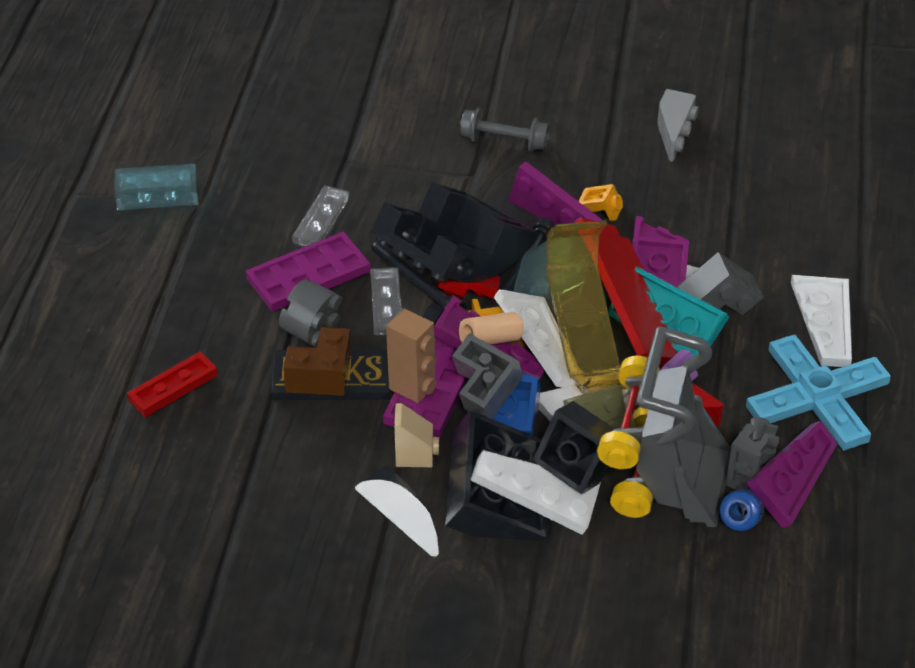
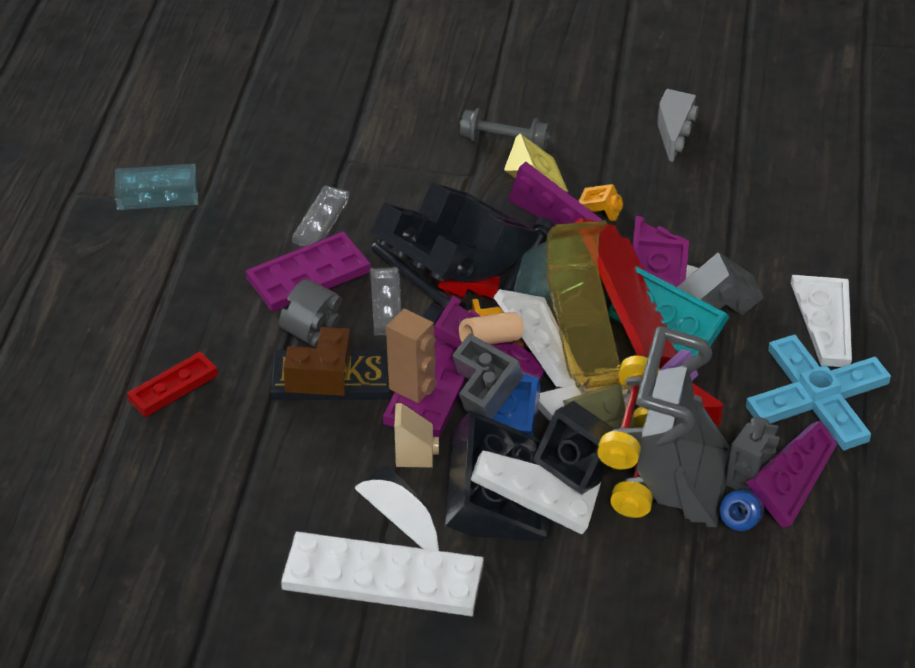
(383, 573): none -> white plate
(527, 151): none -> light yellow slope

